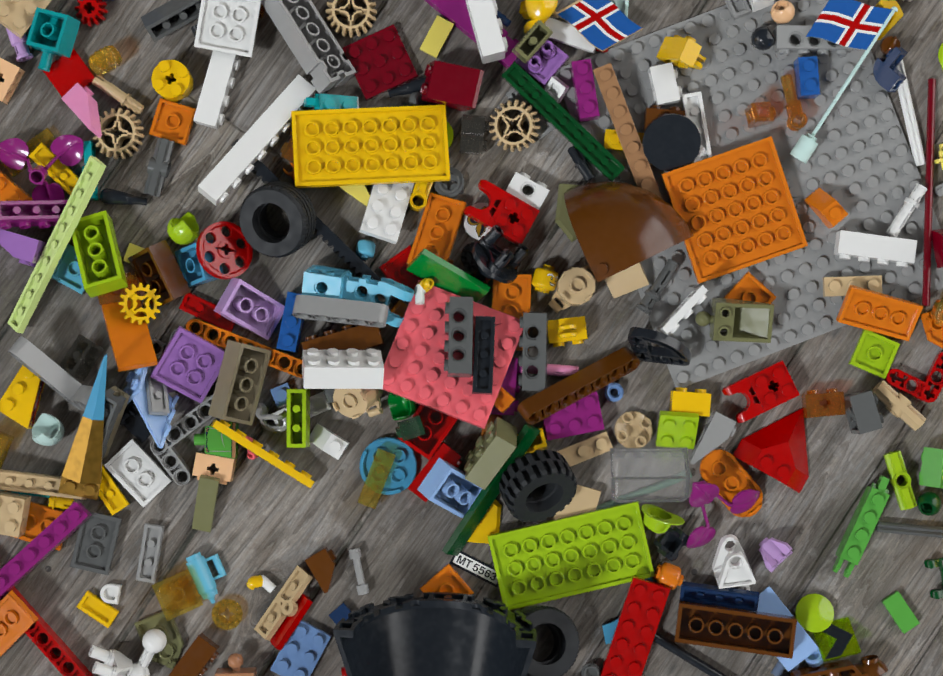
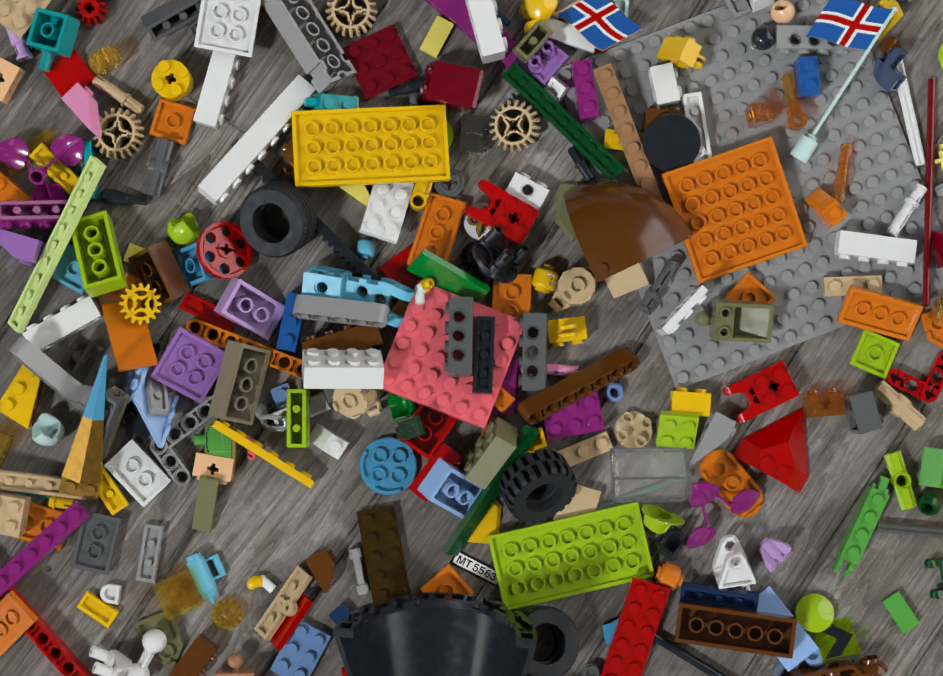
(65, 323): none -> white brick
(376, 478): clear yellow tile -> none
(383, 553): none -> dark brown plate
(671, 353): black beam -> none
(841, 181): none -> clear orange pin

